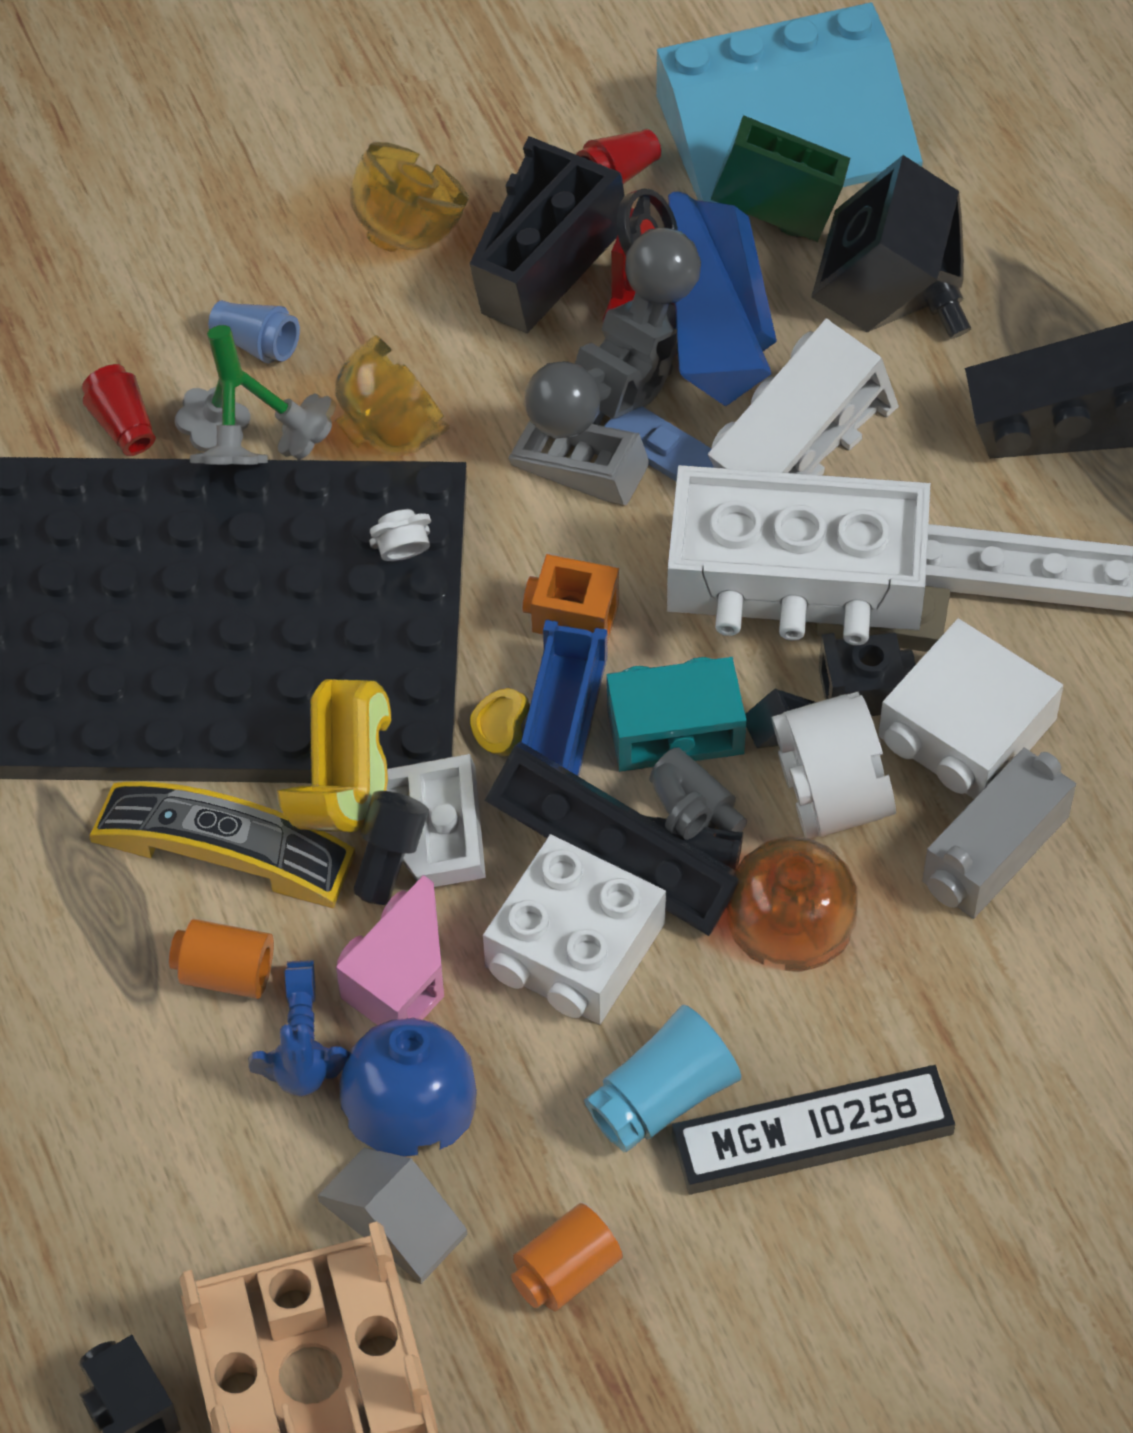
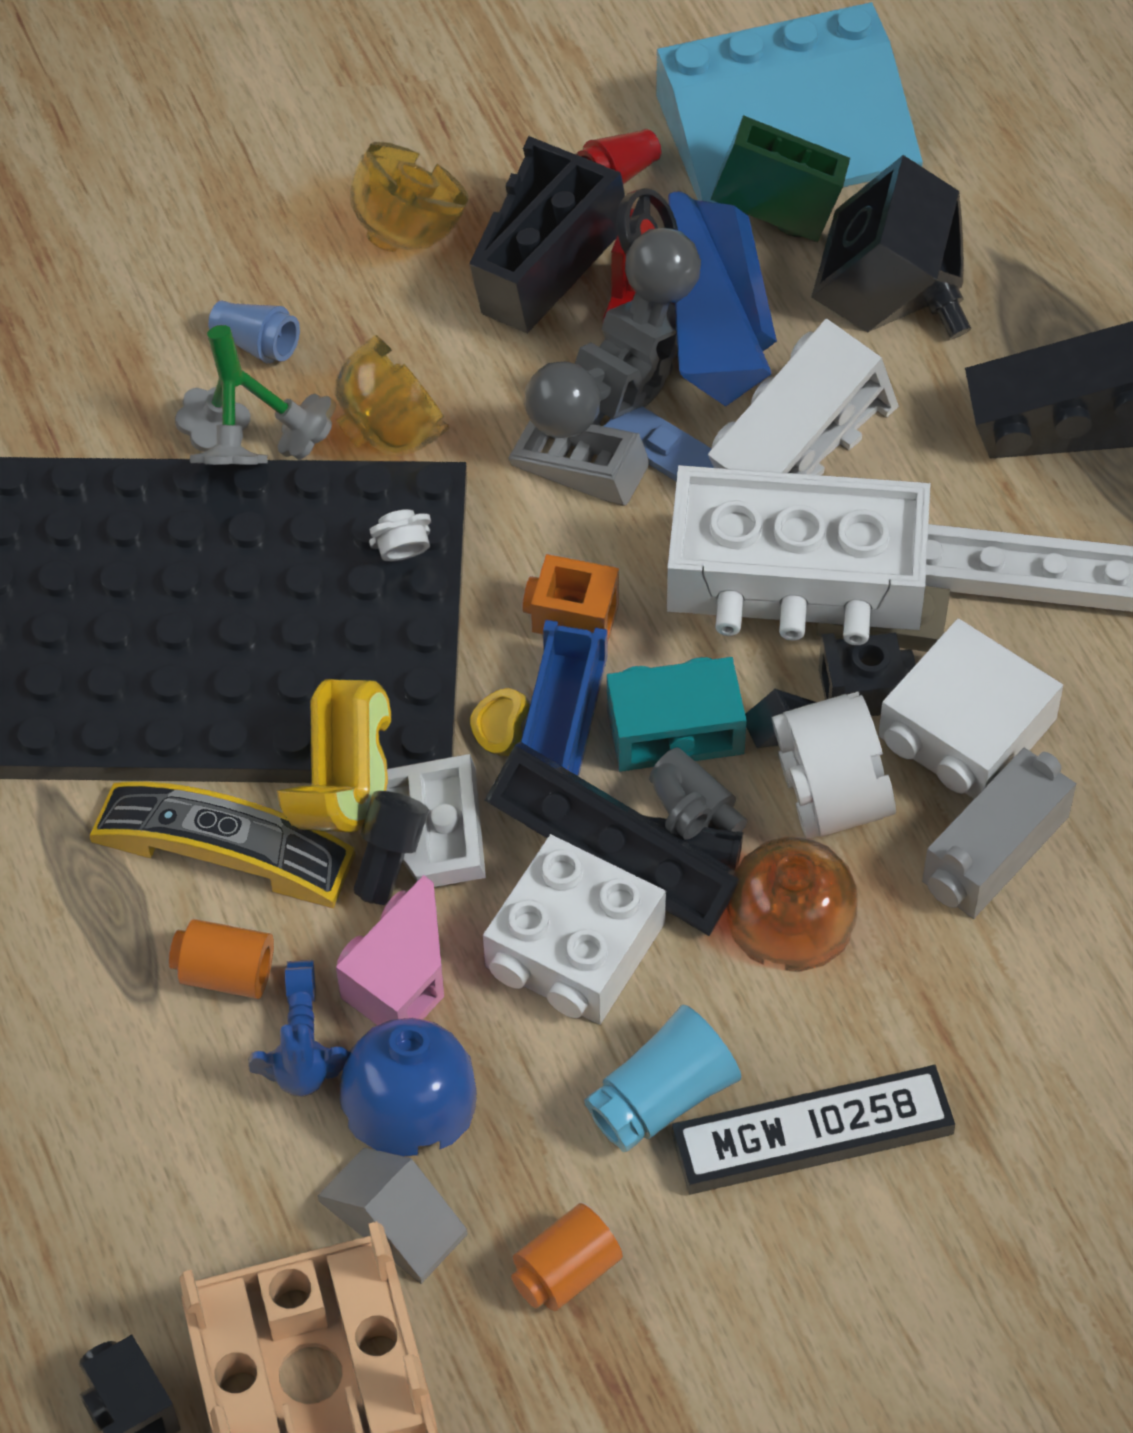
(118, 407): red cone -> none

